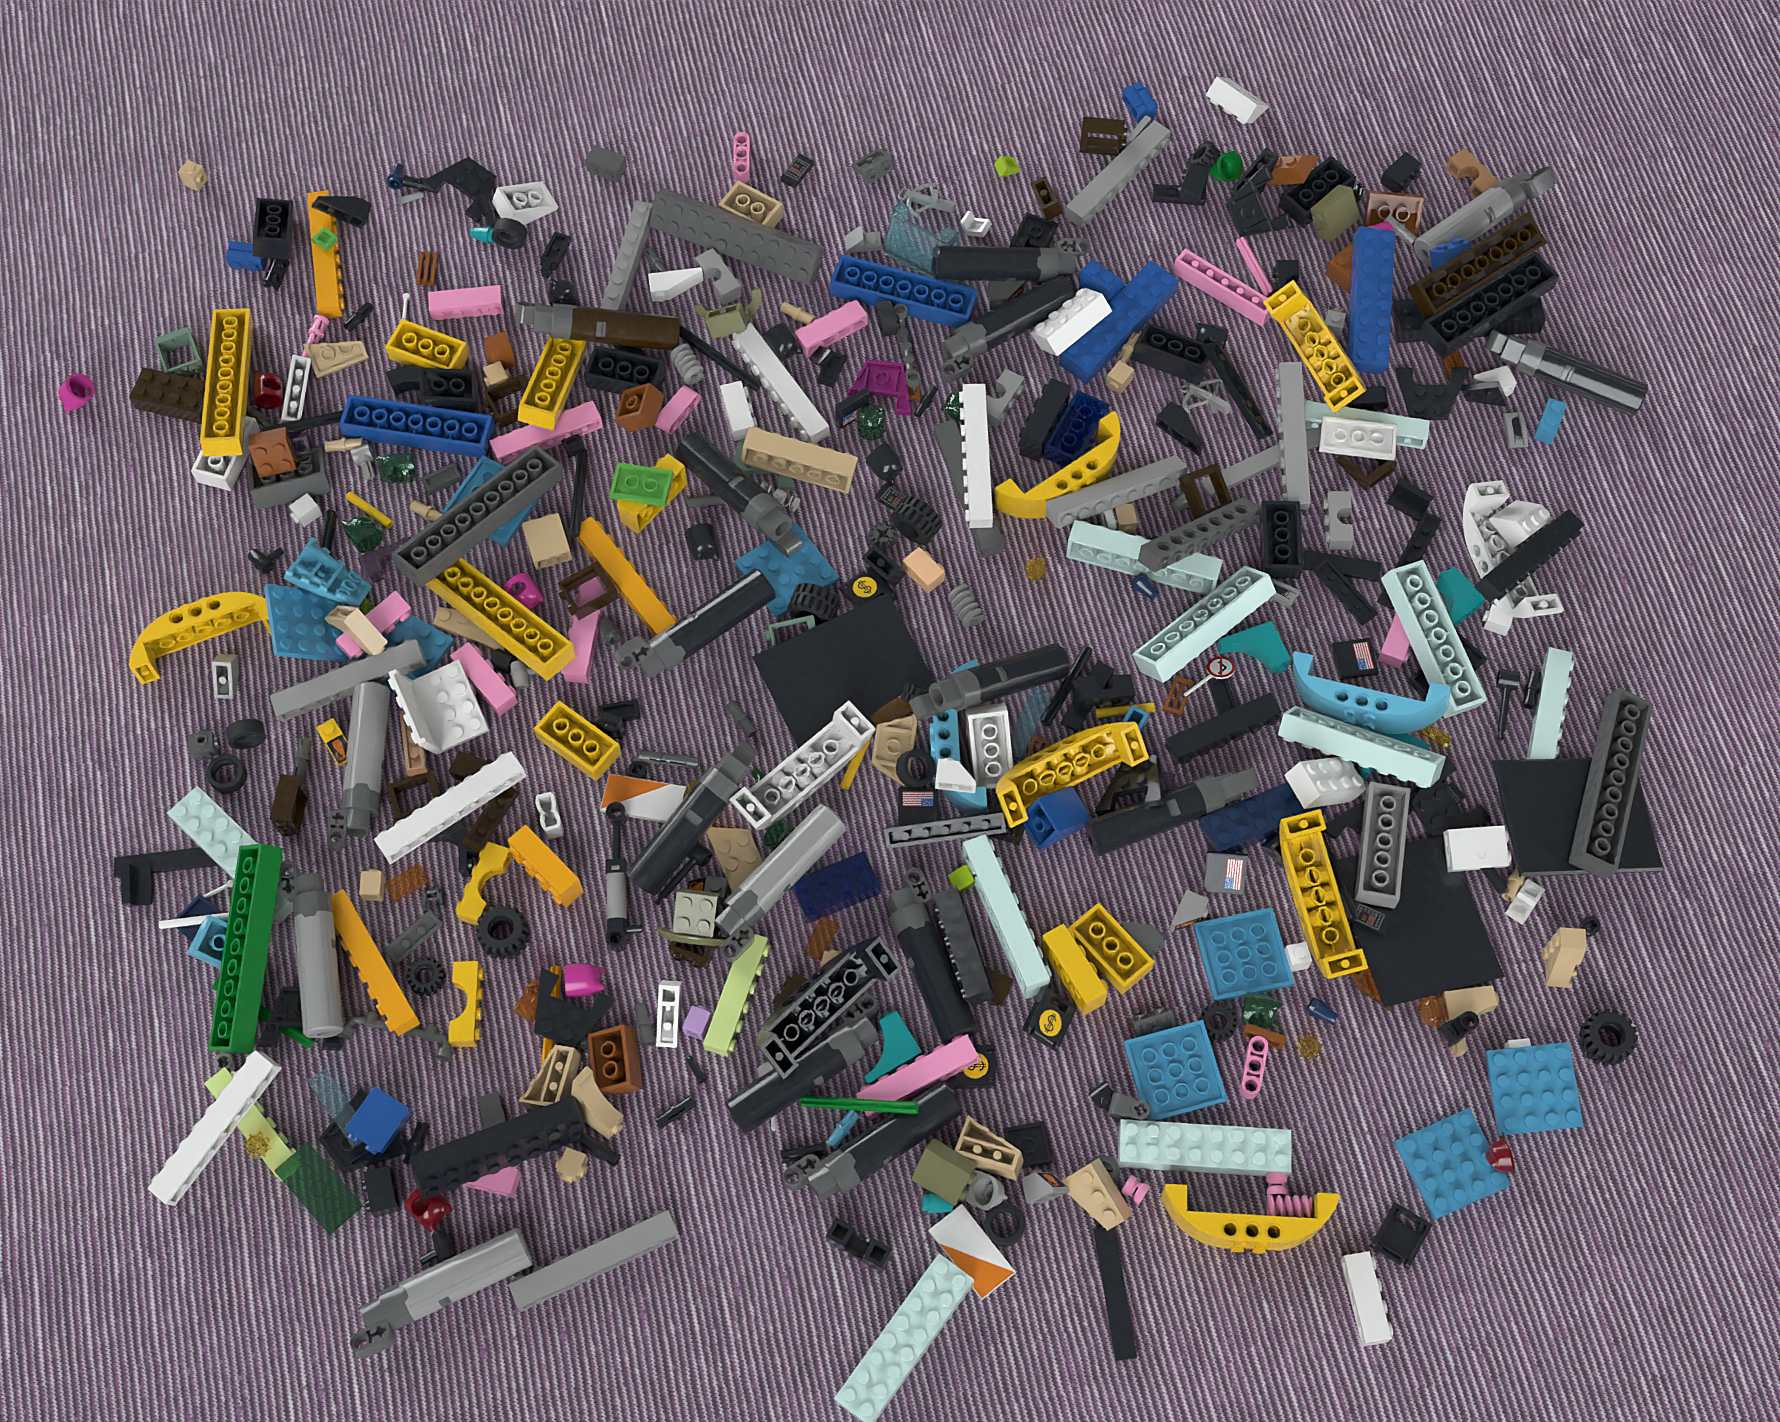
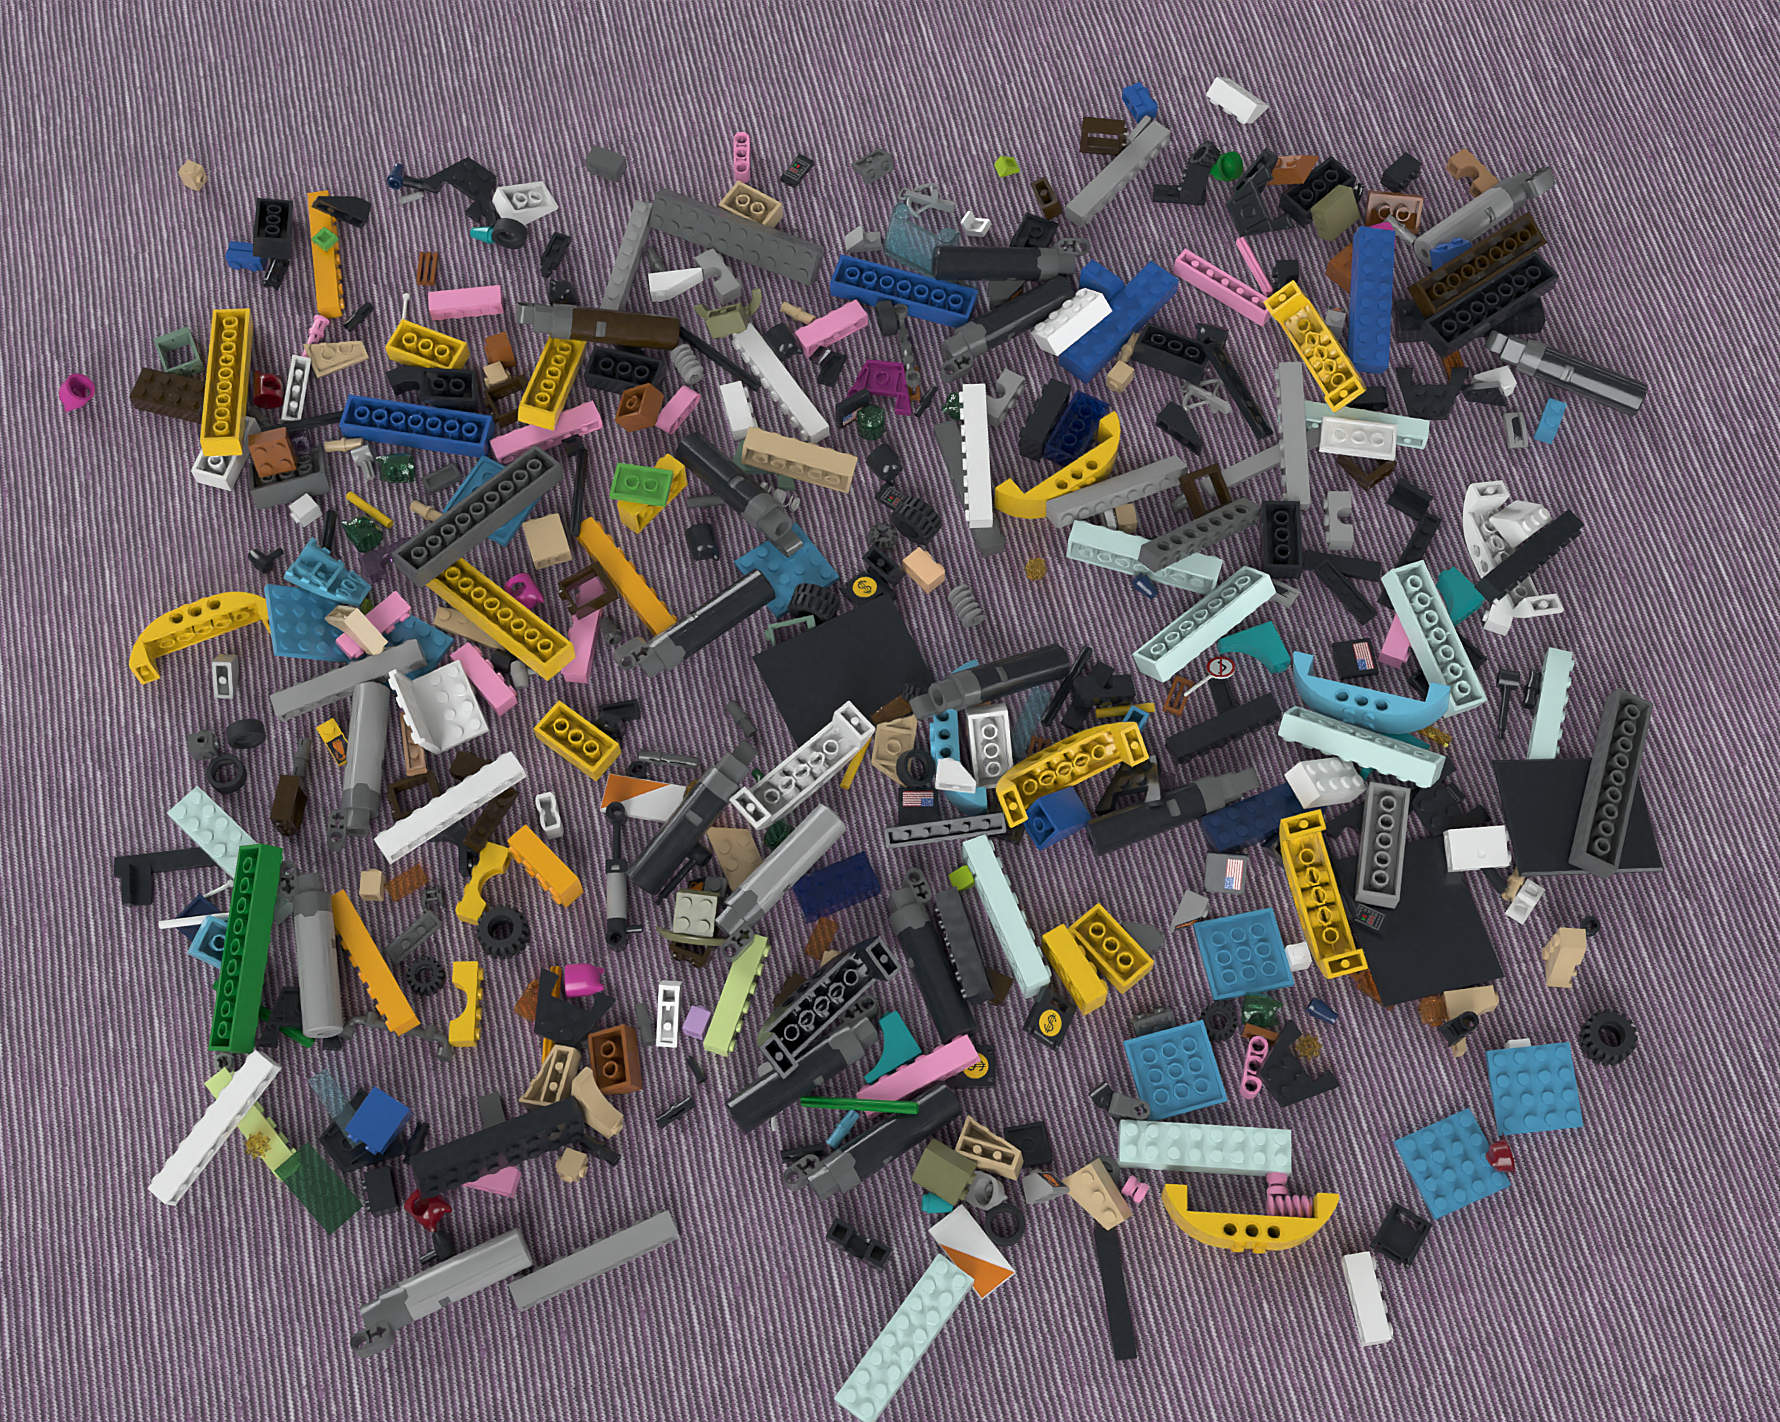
(1284, 1074): none -> black wing

